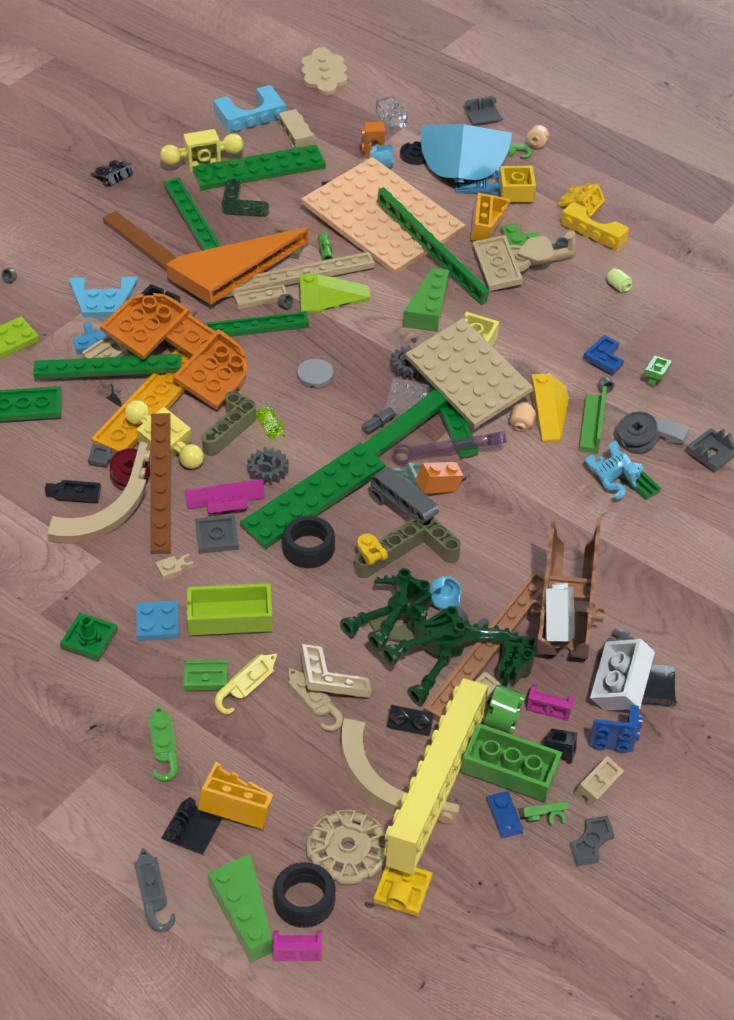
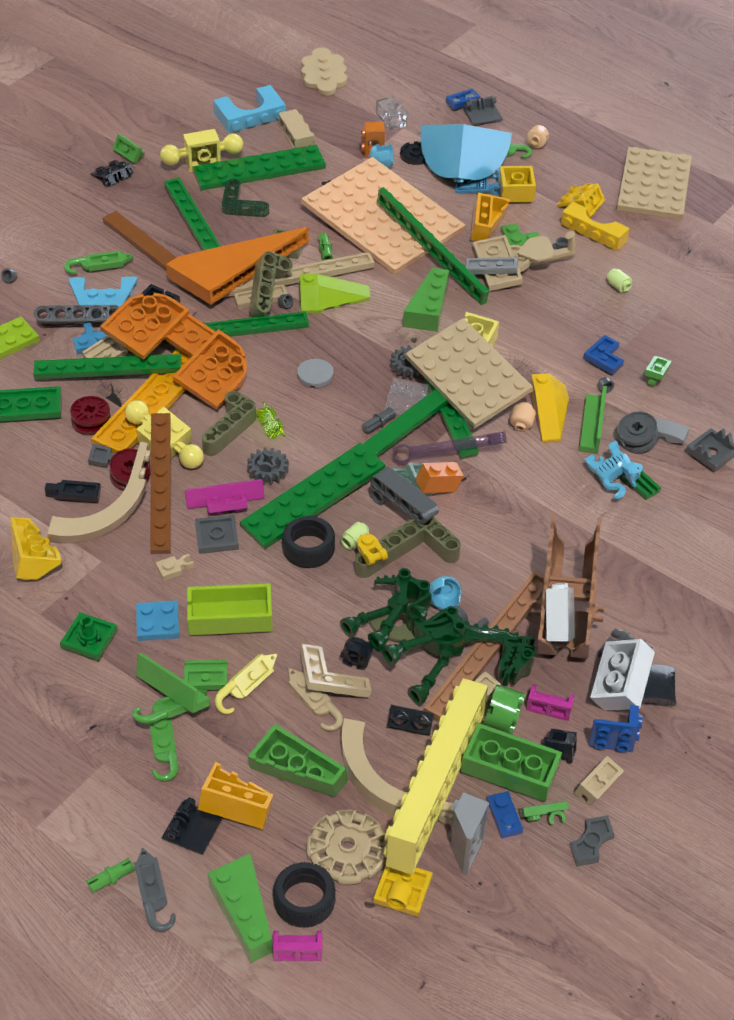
(30, 550): none -> yellow wedge
(71, 310): none -> dark grey beam
(89, 414): none -> dark red wheel
(99, 261): none -> bright green plate
(110, 875): none -> bright green pin
(128, 148): none -> bright green plate
(162, 709): none -> bright green plate
(170, 684): none -> bright green panel
(261, 303): none -> olive beam
(297, 762): none -> bright green wedge
(351, 535): none -> yellowish green brick
(357, 652): none -> black wheel
(458, 100): none -> blue piece
(467, 829): none -> light grey slope
(503, 265): none -> light grey tile
(654, 183): none -> tan plate

